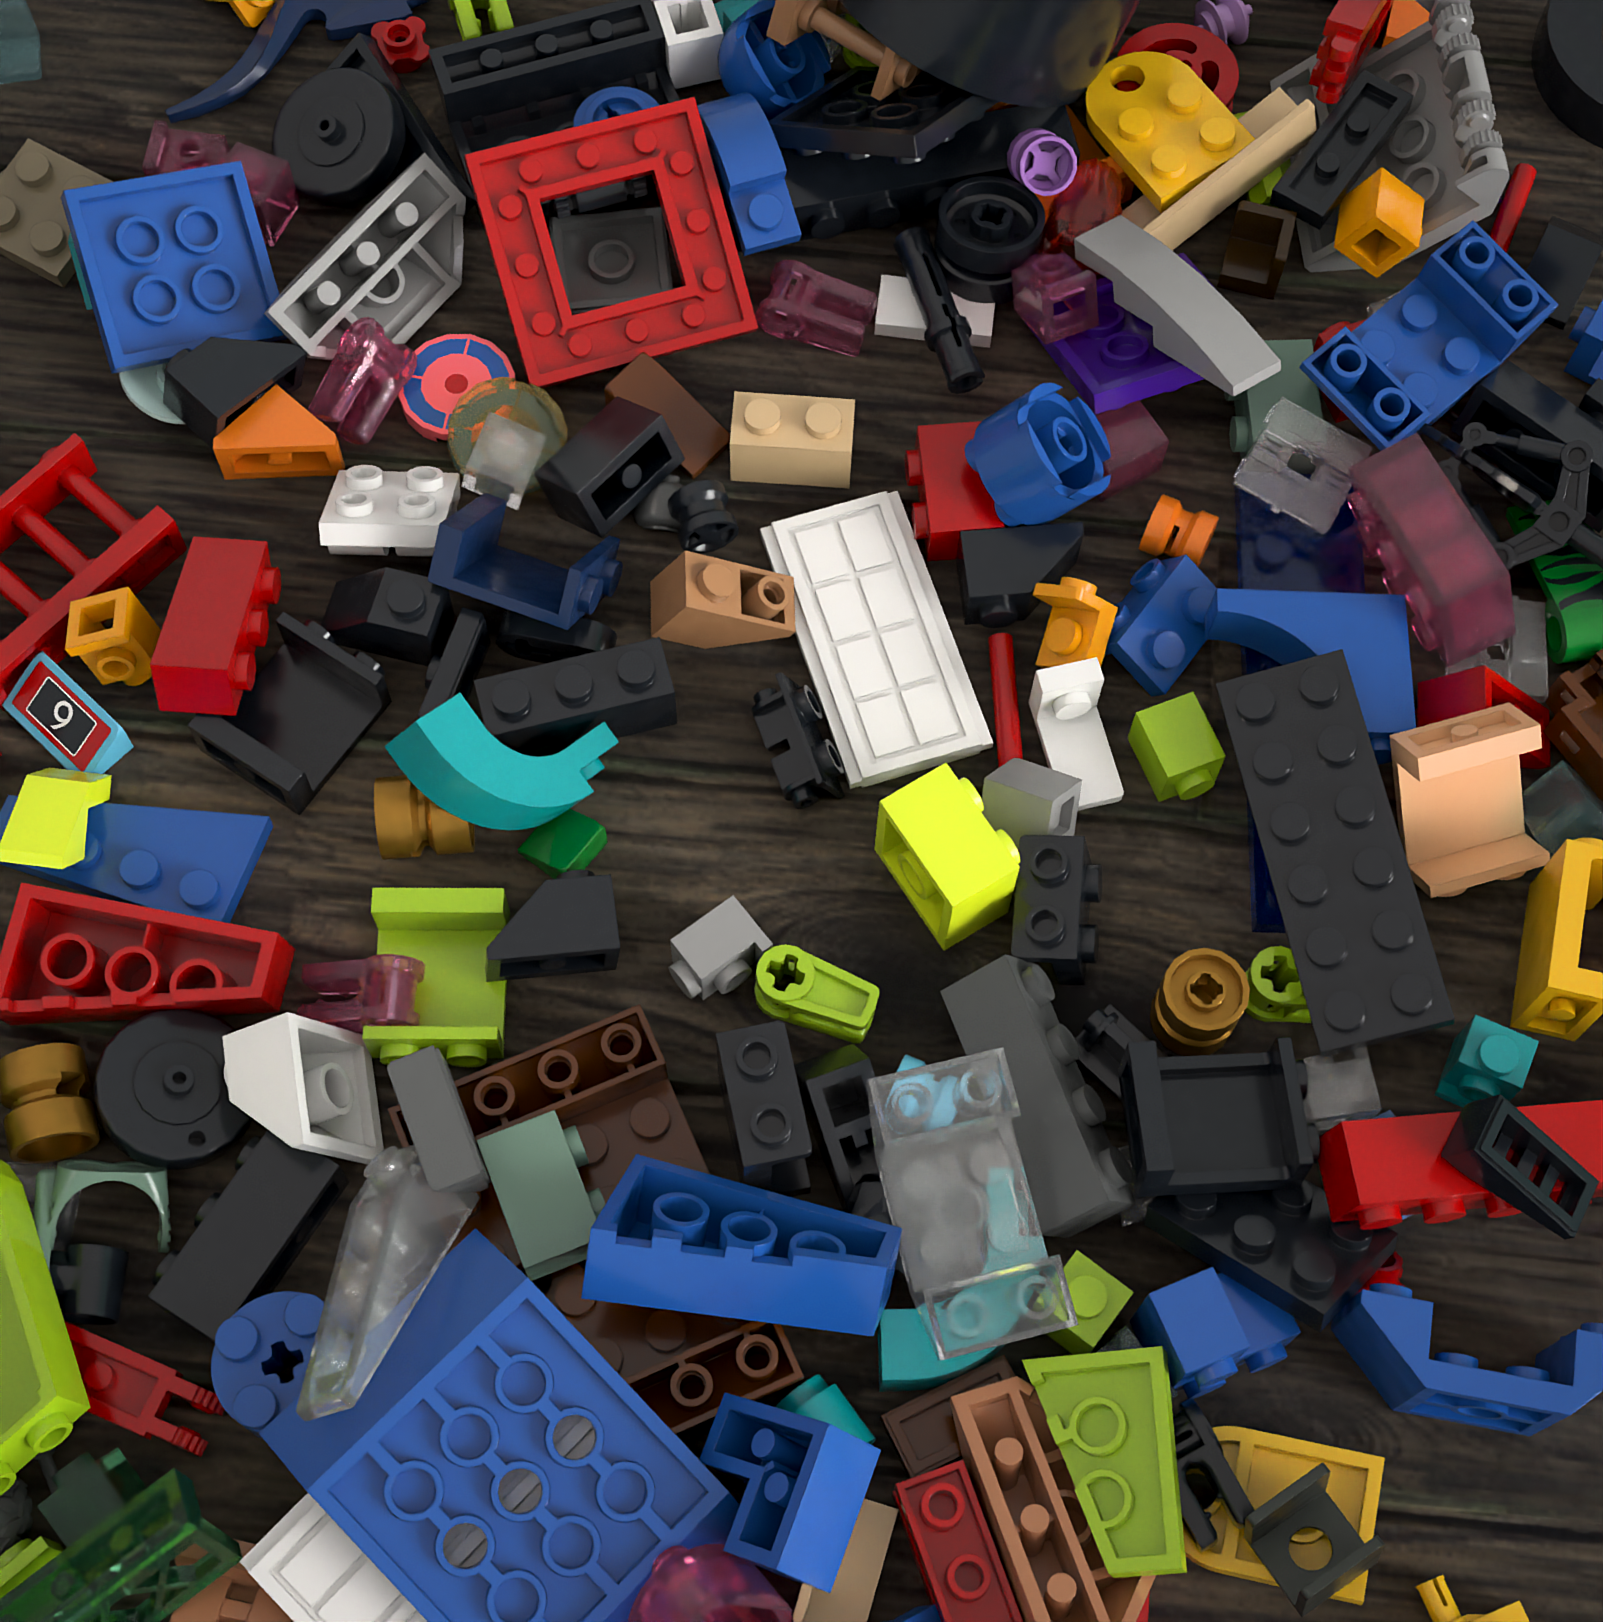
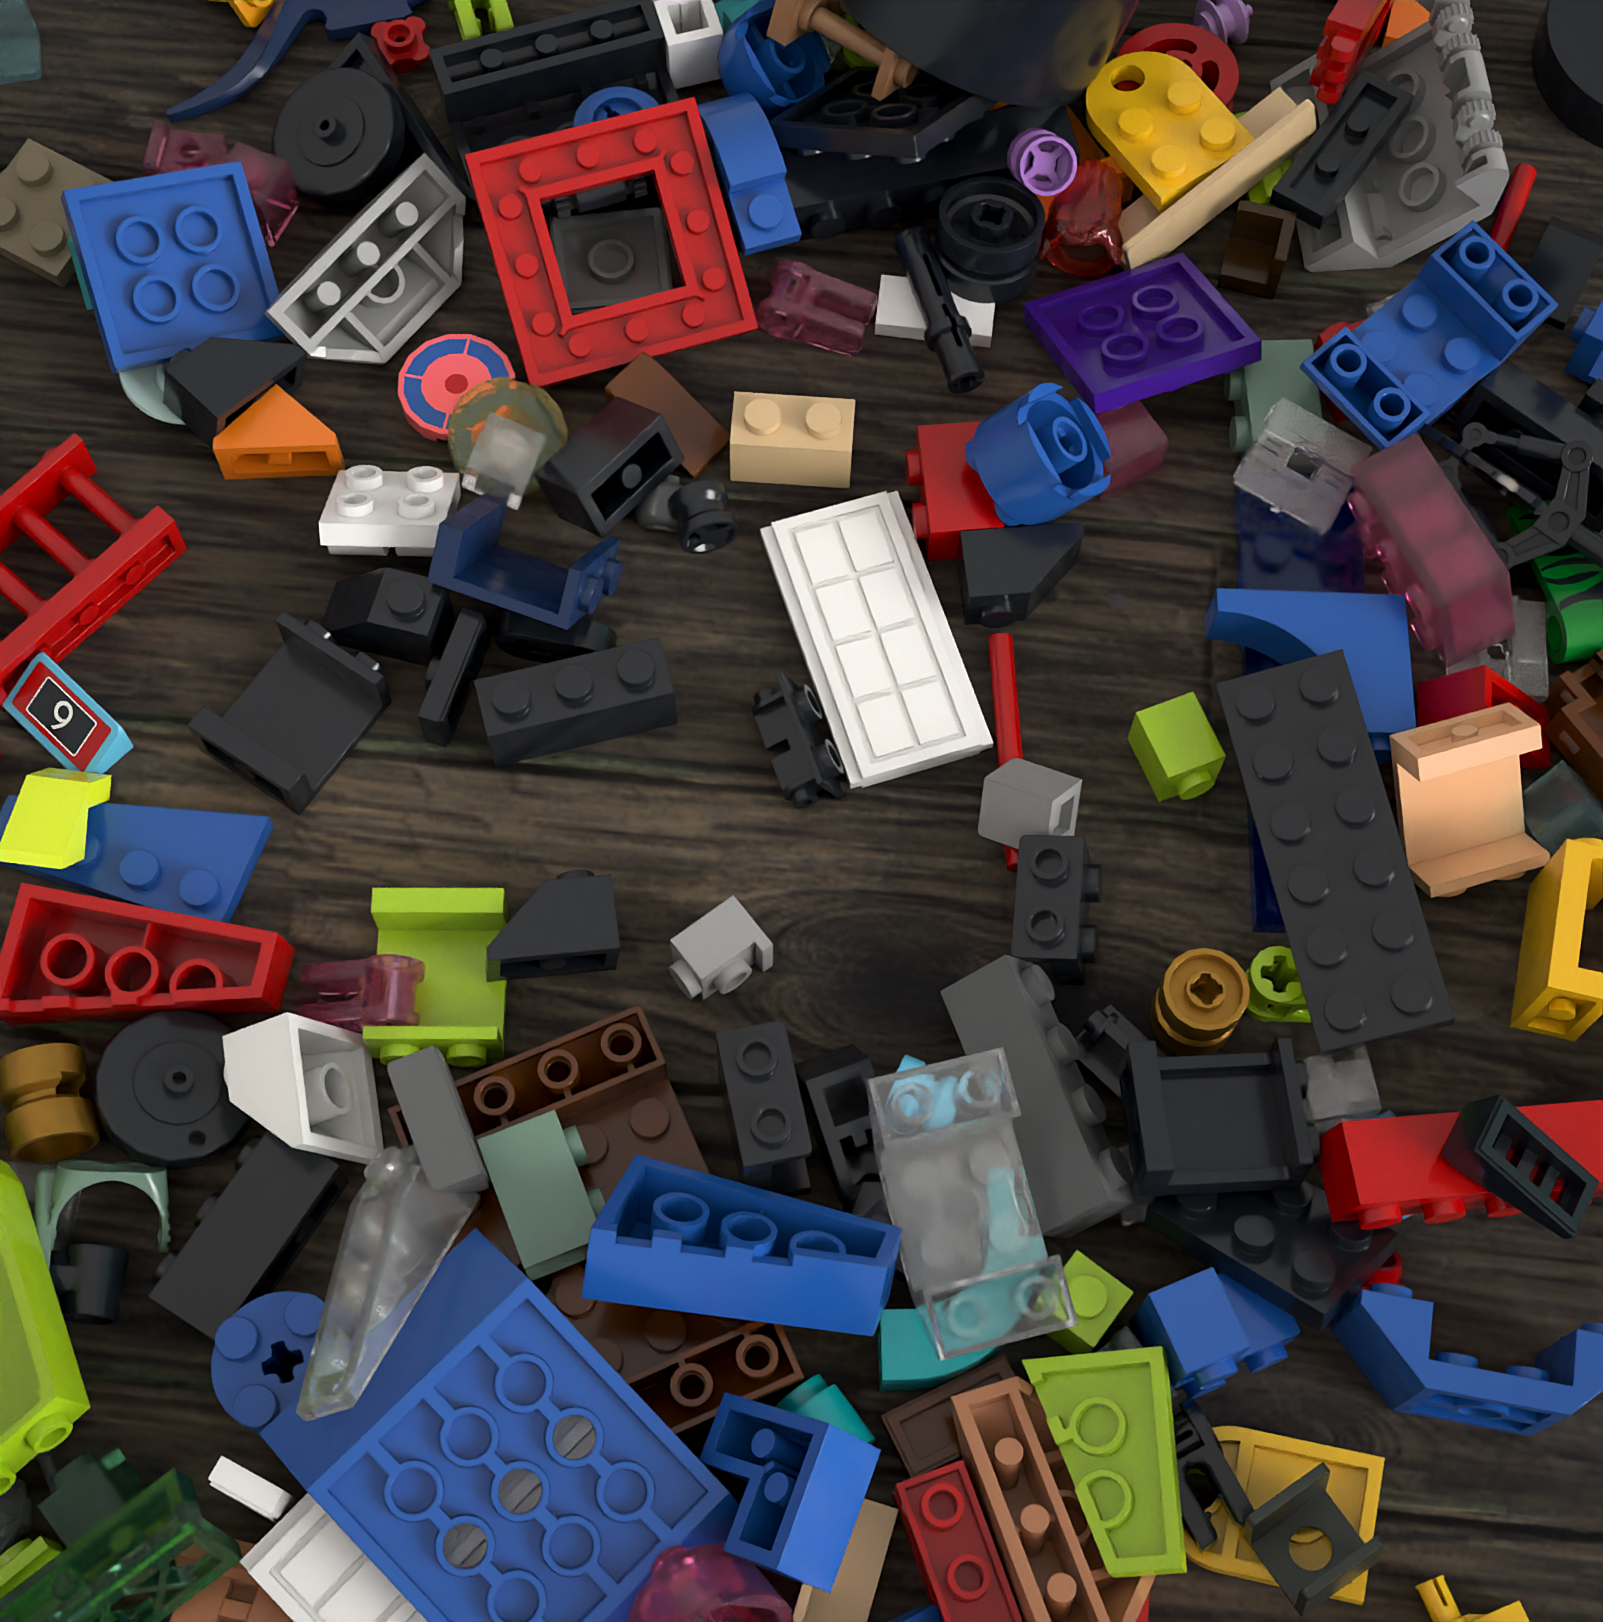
(116, 652): light orange brick -> none
(137, 1390): red hinge -> none
(215, 626): red brick -> none
(251, 1490): none -> white tile
(362, 381): clear pink piece -> none
(411, 821): pearl gold wheel -> none
(484, 781): teal arch -> none
(564, 843): green slope -> none
(720, 603): medium nougat slope -> none
(819, 998): lime piece -> none
(947, 854): neon yellow brick -> none
(1050, 280): clear pink brick -> none
(1072, 730): white bracket -> none
(1077, 622): light orange bracket -> none
(1161, 622): blue bracket -> none
(1185, 310): light grey slope -> none
(1192, 538): orange wheel -> none
(1379, 223): light orange brick -> none
(1485, 1063): teal brick -> none

